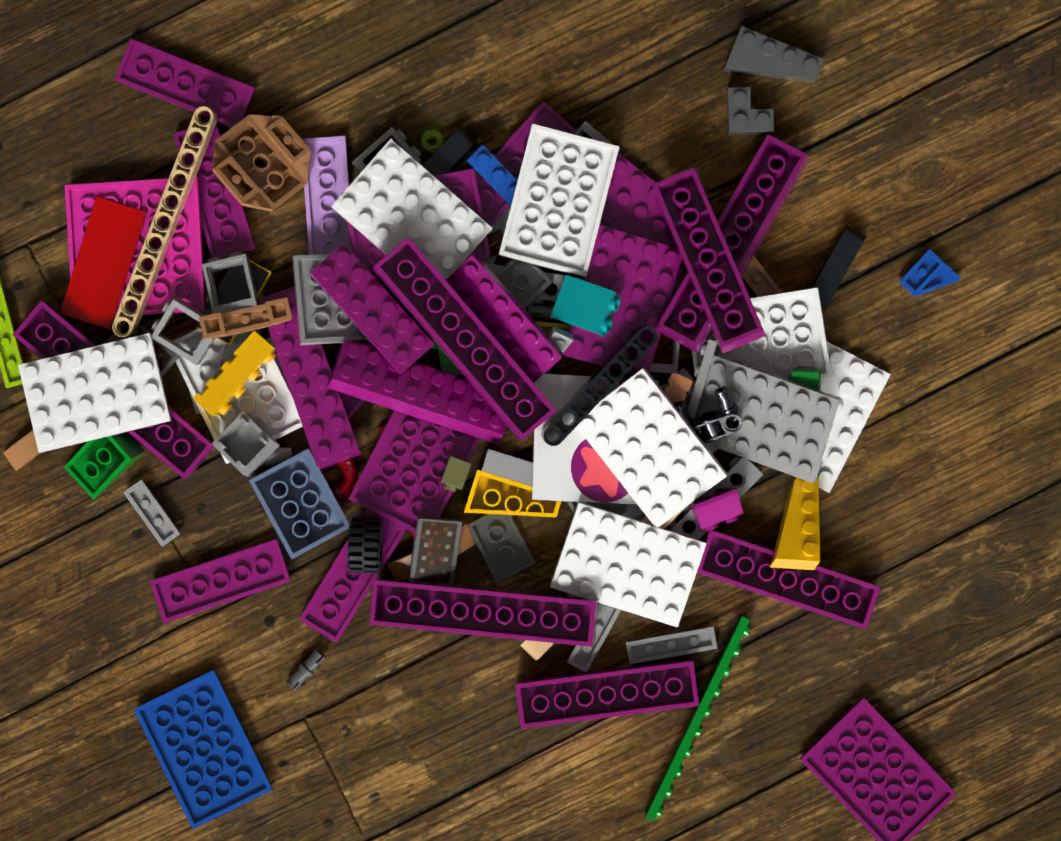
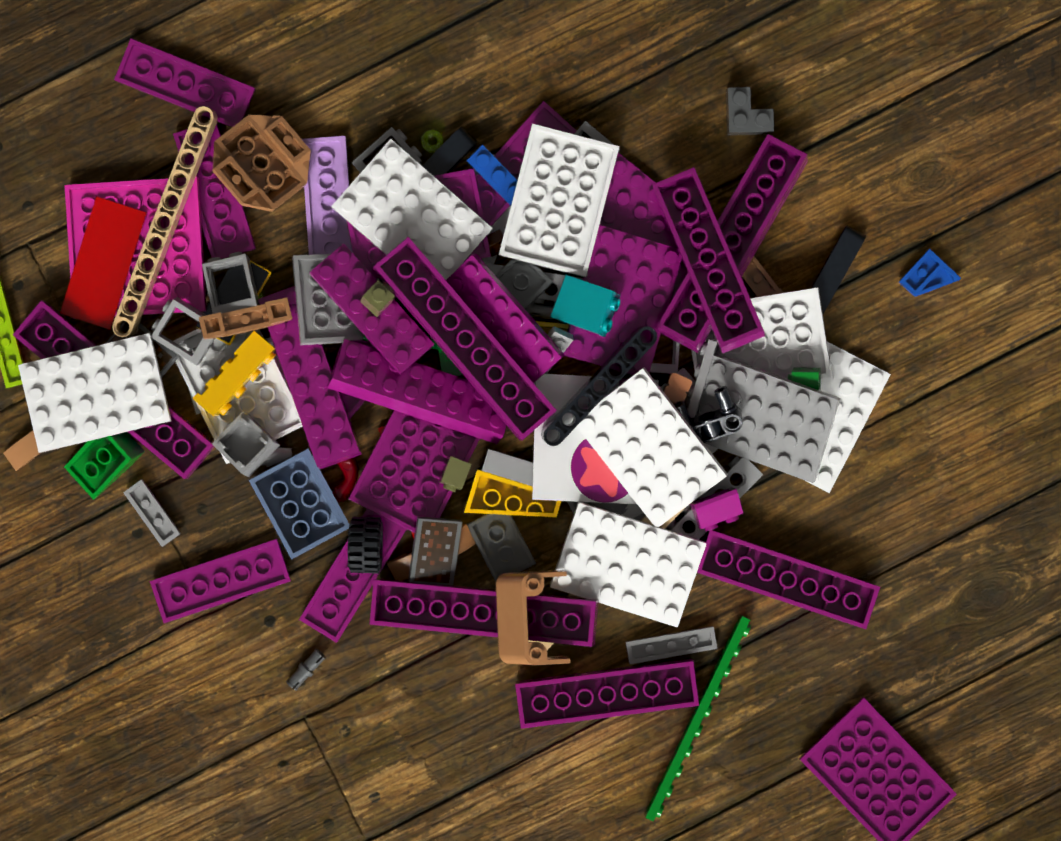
(203, 749): blue plate -> none
(378, 298): none -> olive brick
(512, 620): none -> medium nougat windscreen
(584, 655): light grey plate -> none
(770, 58): dark grey wedge -> none
(799, 530): yellow wedge -> none

